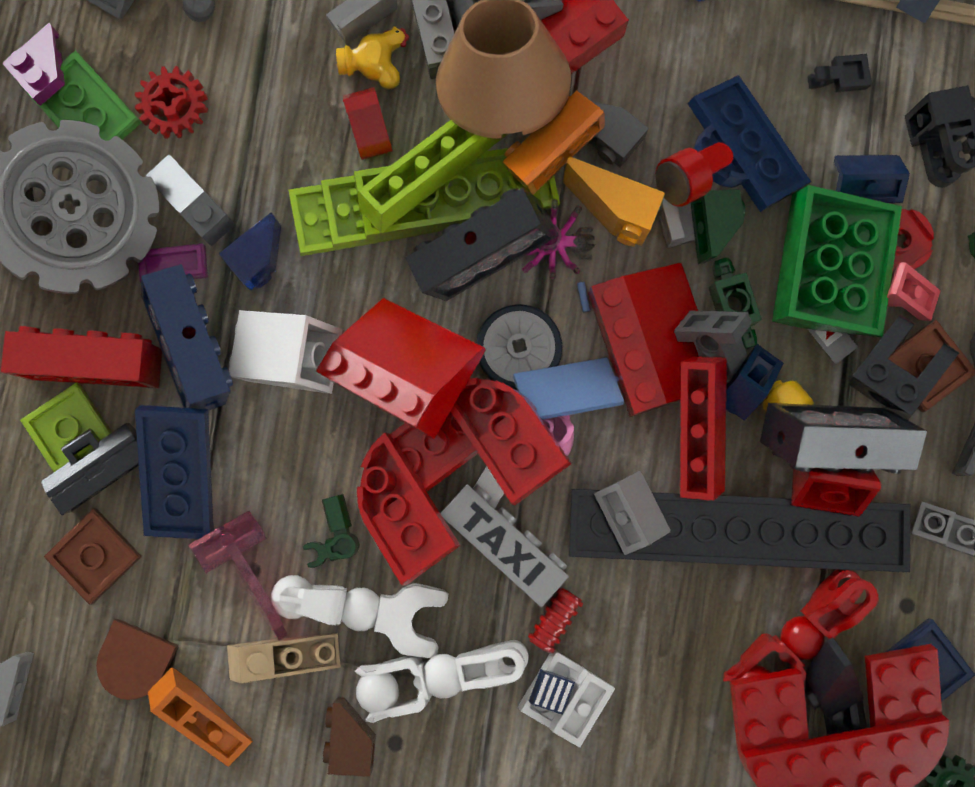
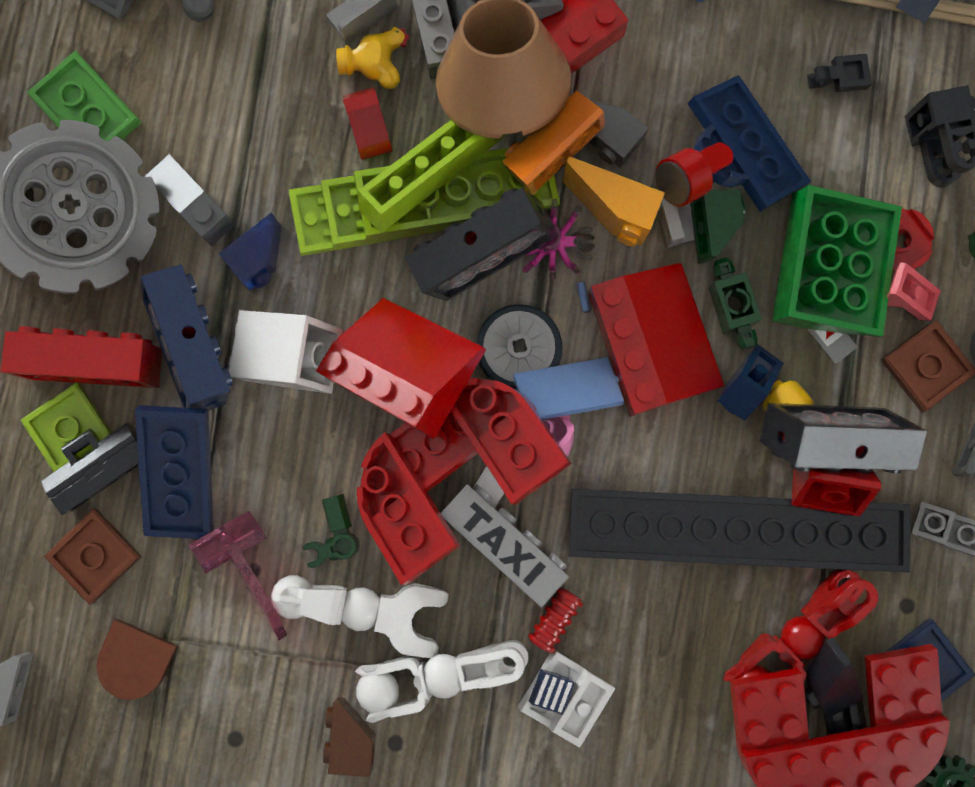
(38, 65): wing -> none
(157, 101): red gear -> none
(190, 256): magenta tile -> none
(197, 717): orange slope -> none
(282, 657): tan slope -> none
(632, 513): light grey panel -> none
(703, 427): red brick -> none
(717, 336): dark grey tile -> none
(872, 177): dark blue panel -> none
(892, 385): black brick -> none

